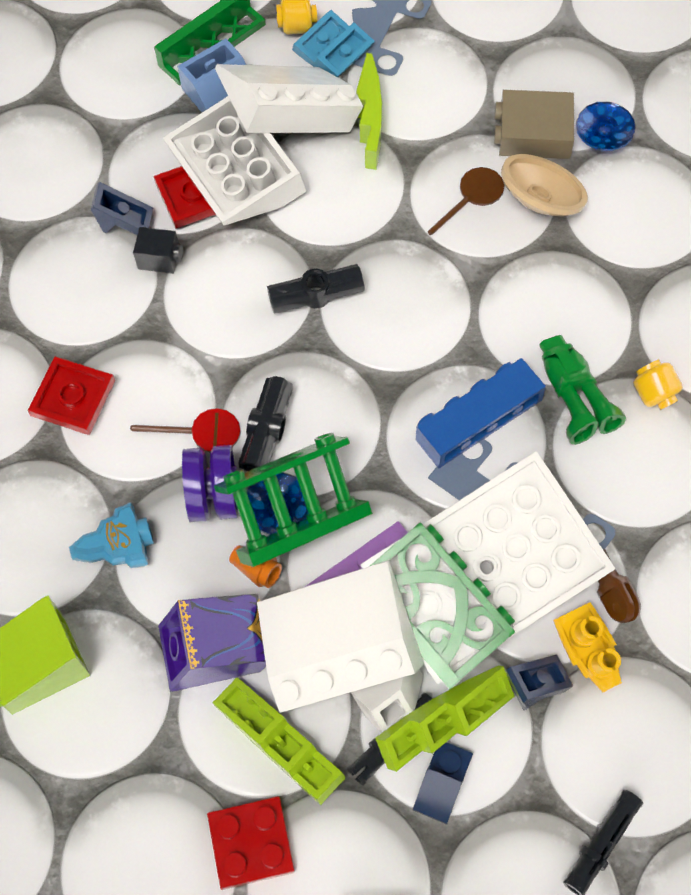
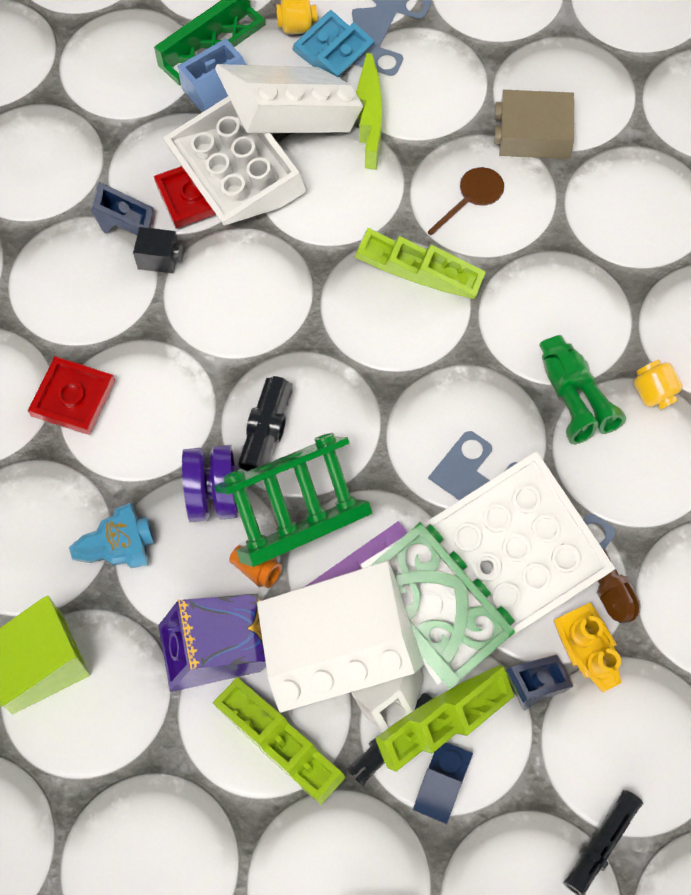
(209, 429): red piece -> none
(250, 843): red plate -> none
(262, 506): clear blue dish -> none
(298, 291): black piece -> none
(419, 265): none -> lime slope
(479, 412): blue brick -> none
(543, 185): tan dish -> none
(607, 117): clear blue dish -> none

